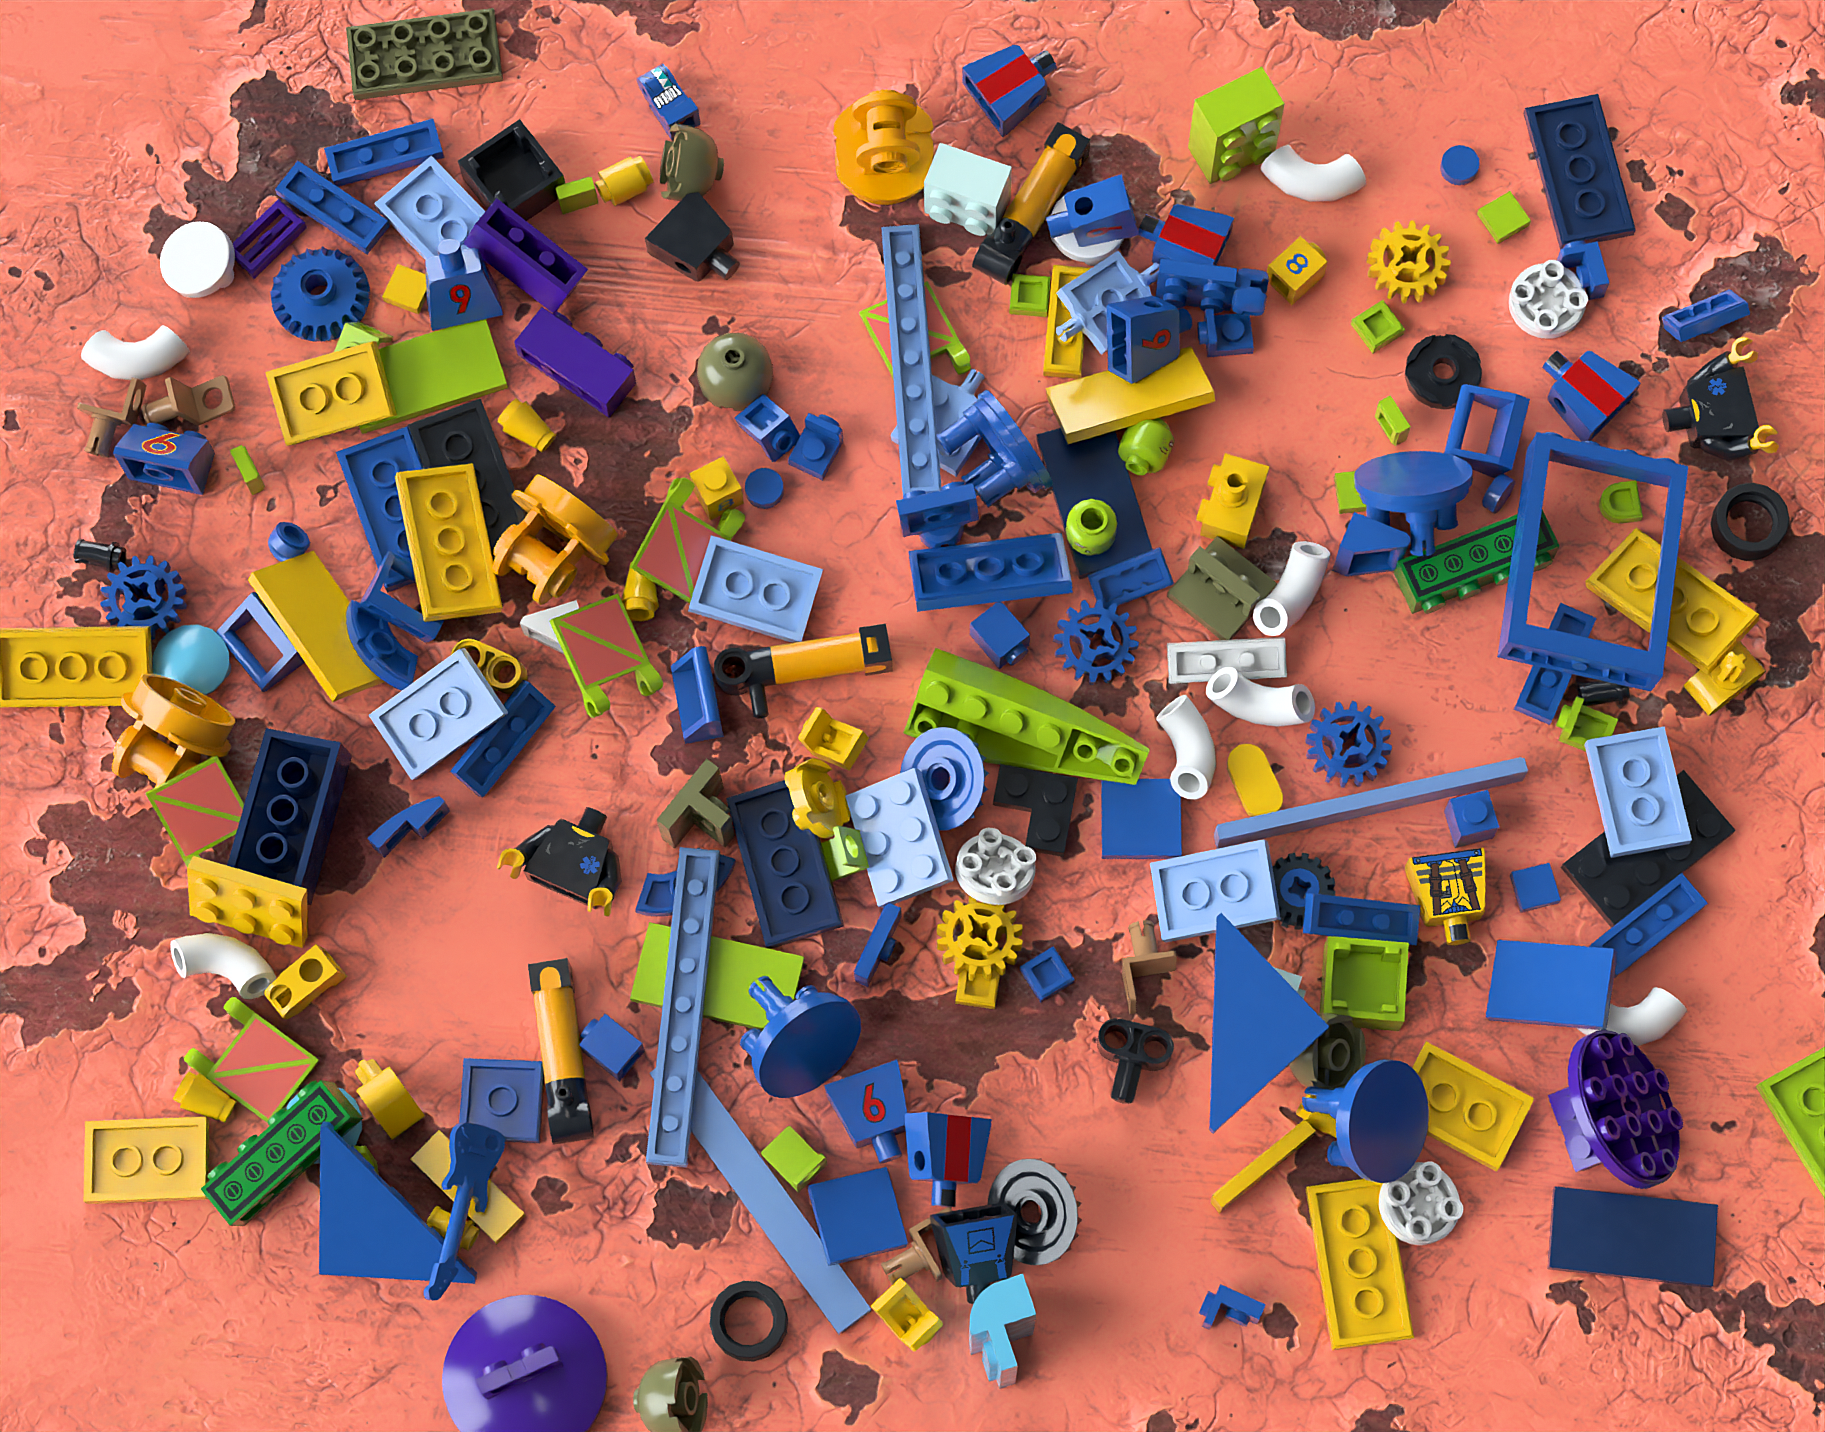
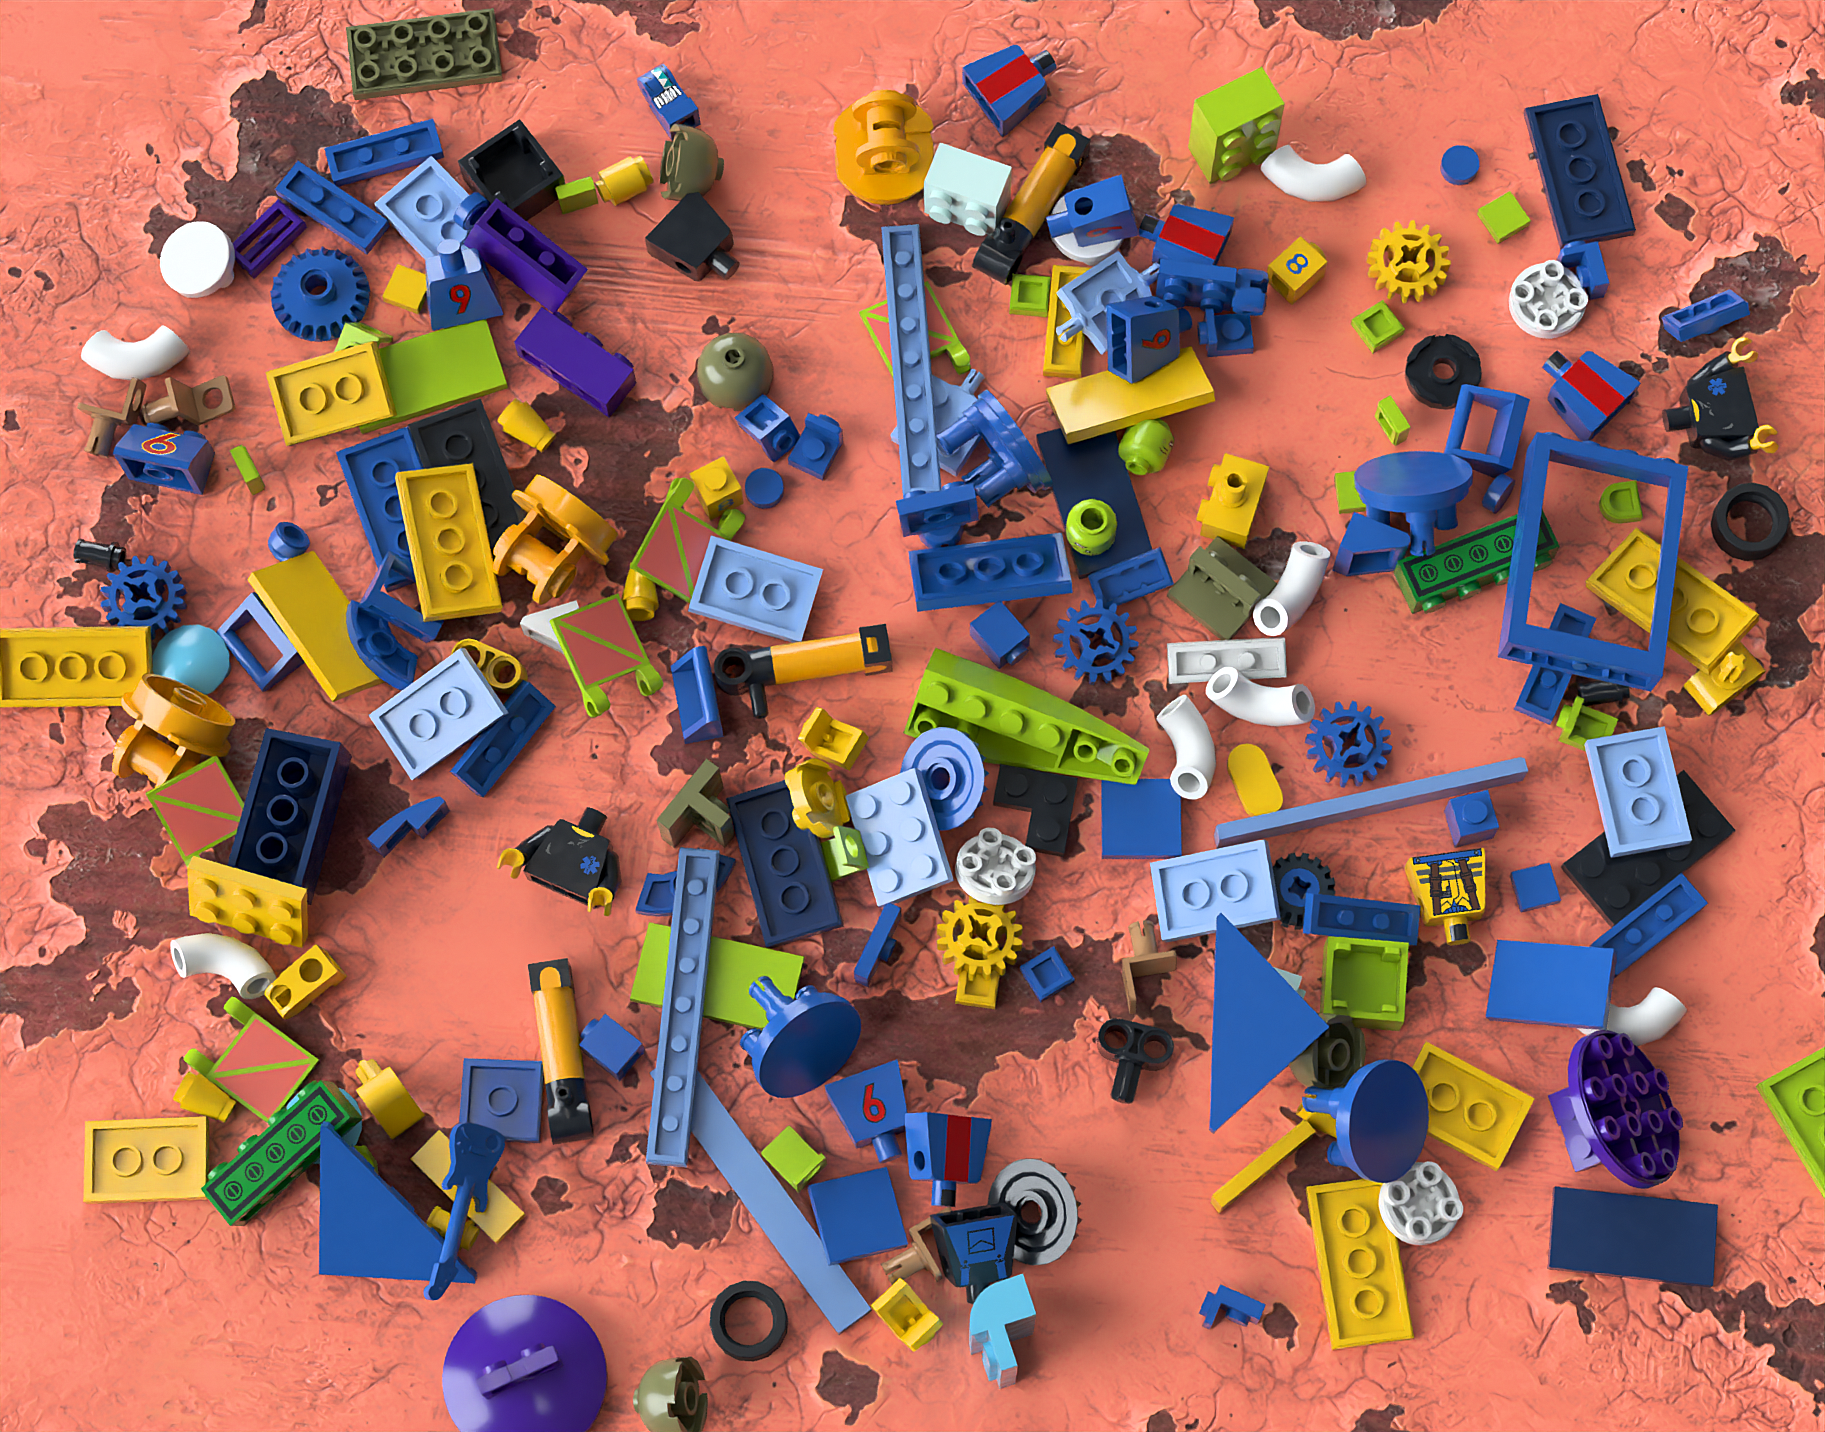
(470, 210): none -> blue tile

